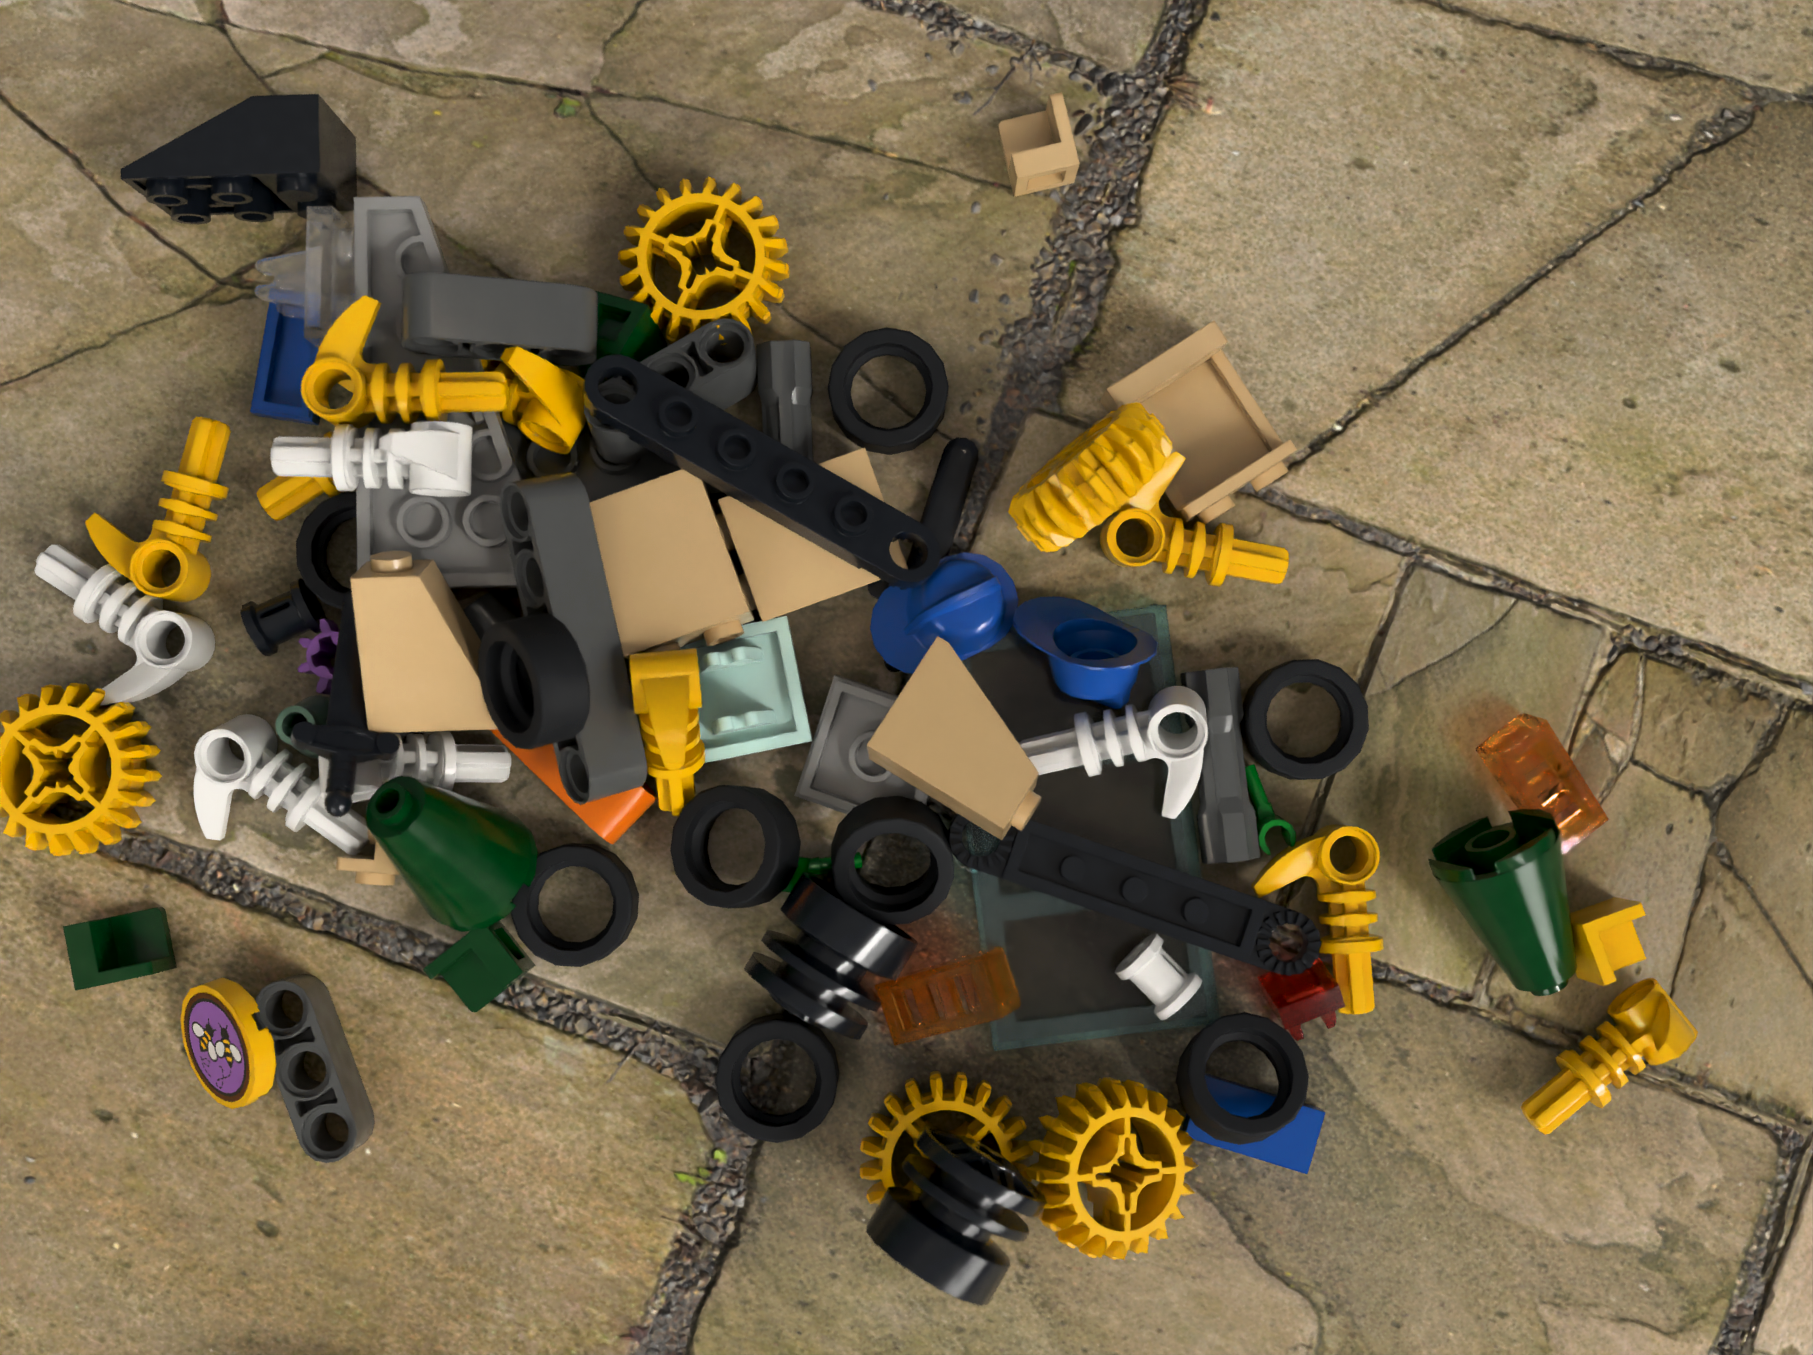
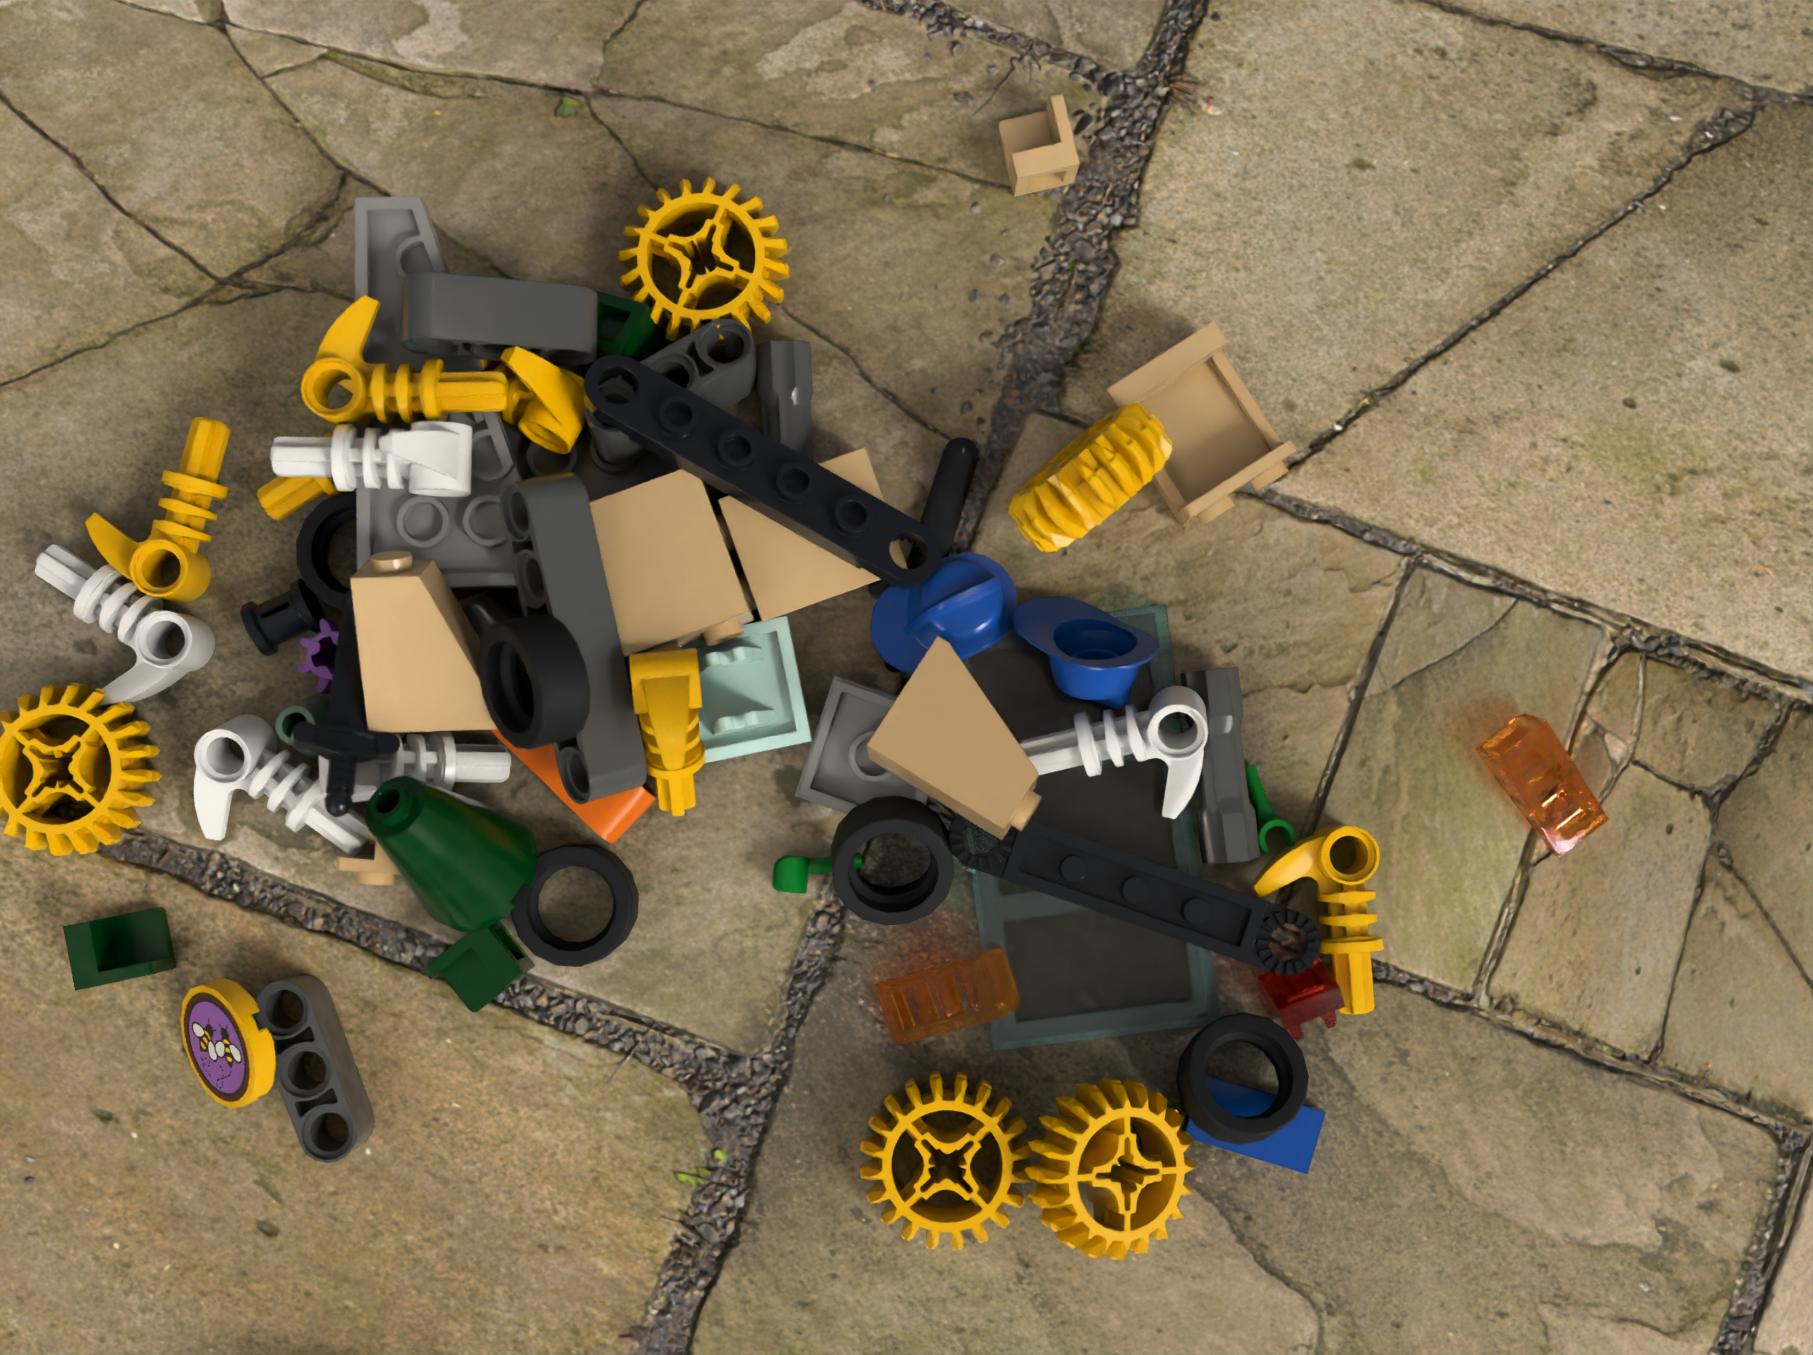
(253, 163): black slope -> none
(280, 370): blue tile -> none
(314, 282): clear plate -> none
(691, 843): black tyre -> none
(769, 1126): black tyre -> none
(829, 959): black wheel -> none
(877, 344): black tyre -> none
(949, 1224): black wheel -> none
(1158, 976): white bush -> none
(1192, 549): yellow piece -> none
(1352, 717): black tyre -> none
(1513, 895): dark green cone -> none
(1606, 939): yellow panel -> none
(1646, 1027): yellow piece -> none

